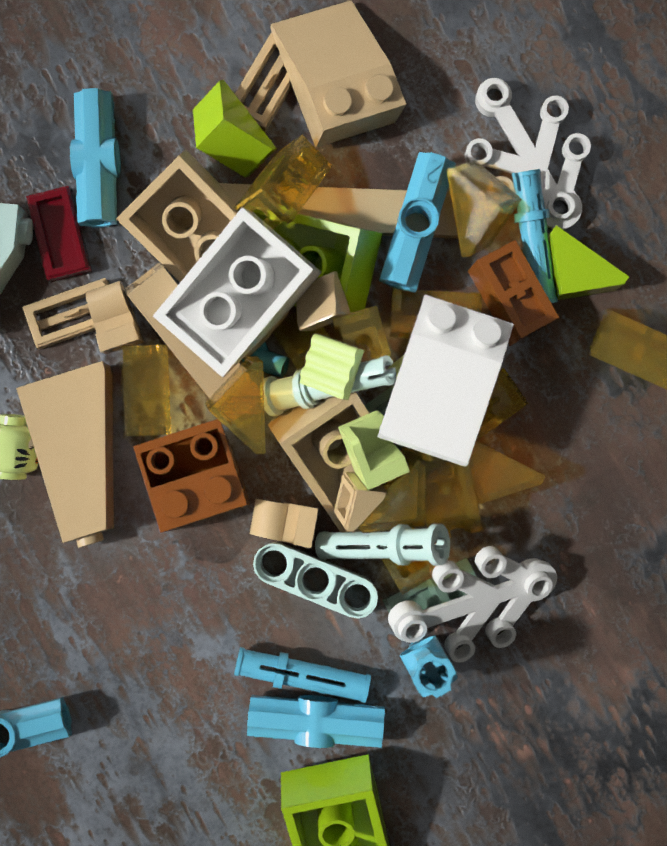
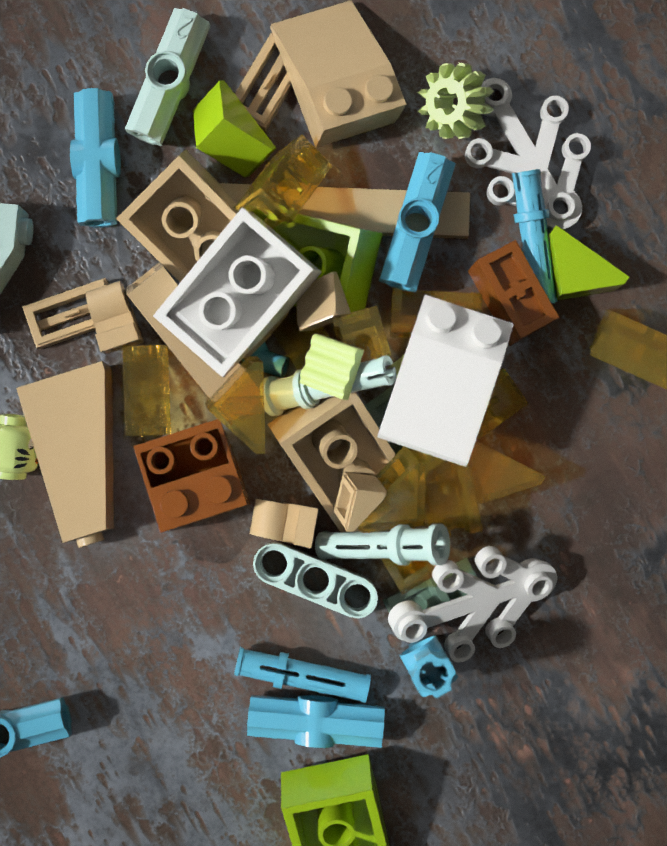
(58, 233): dark red tile -> none
(176, 52): none -> light aqua piece
(372, 458): yellowish green panel -> none
(455, 118): none -> yellowish green gear
(479, 205): clear yellow slope -> none

